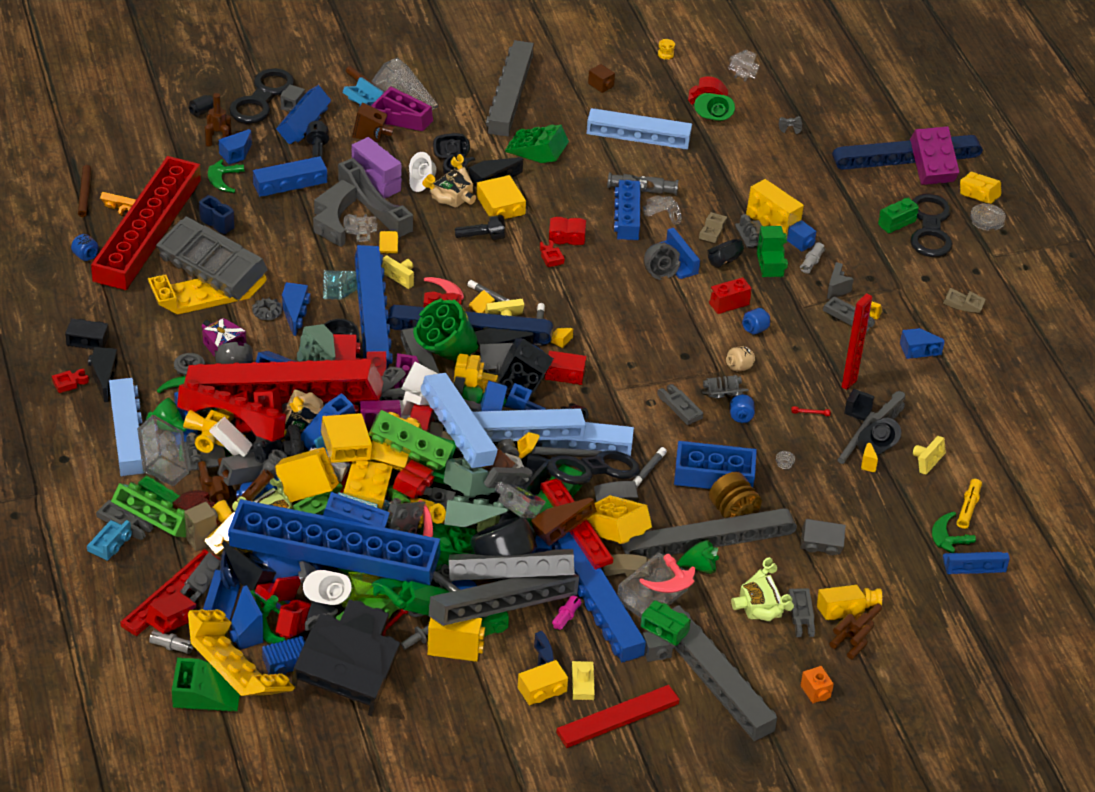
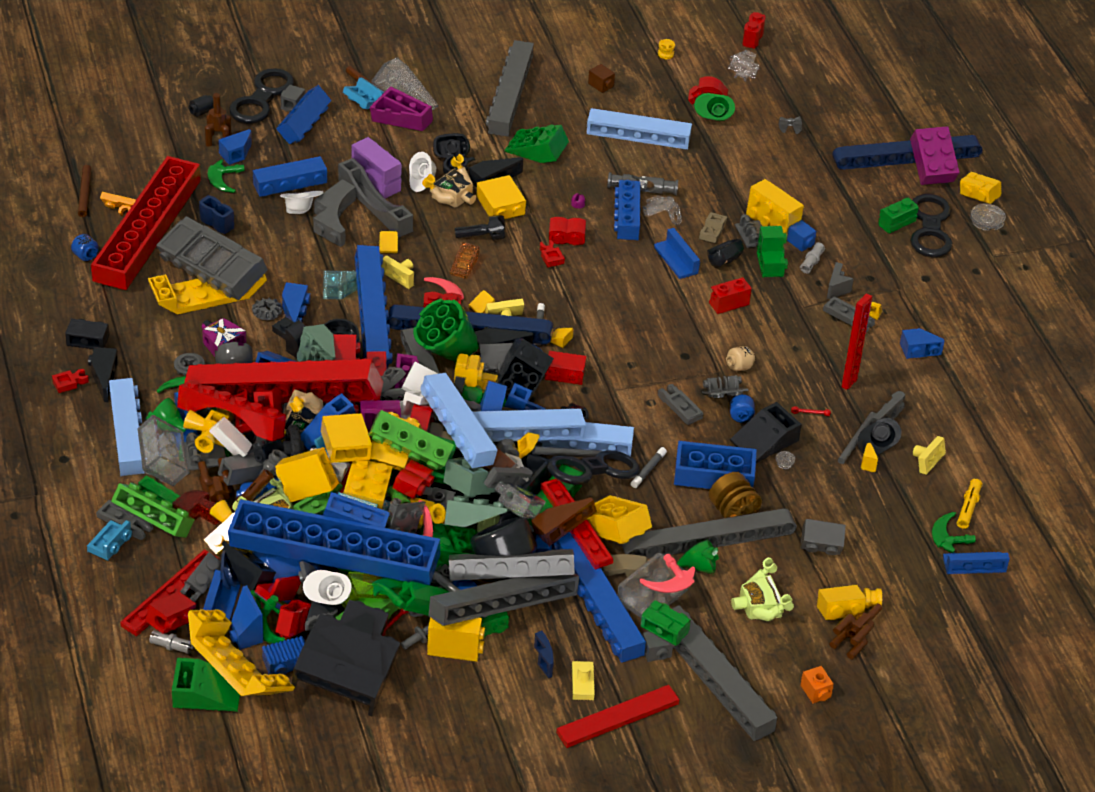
(199, 524): dark tan brick -> none
(291, 332): none -> black brick
(299, 202): none -> white piece
(317, 137): black piece -> none
(360, 225): clear piece -> none
(371, 124): reddish brown torso -> none
(465, 259): none -> clear orange slope
(472, 284): dark grey bar -> none
(542, 682): yellow brick -> none
(566, 613): dark pink axle -> none
(578, 201): none -> magenta hinge
(621, 489): dark grey slope -> none
(661, 260): dark grey cylinder -> none
(754, 30): none -> red brick
(756, 321): blue head -> none
(768, 431): none -> black slope
(802, 611): dark grey hinge -> none
(859, 404): black panel -> none
(968, 303): dark tan slope -> none

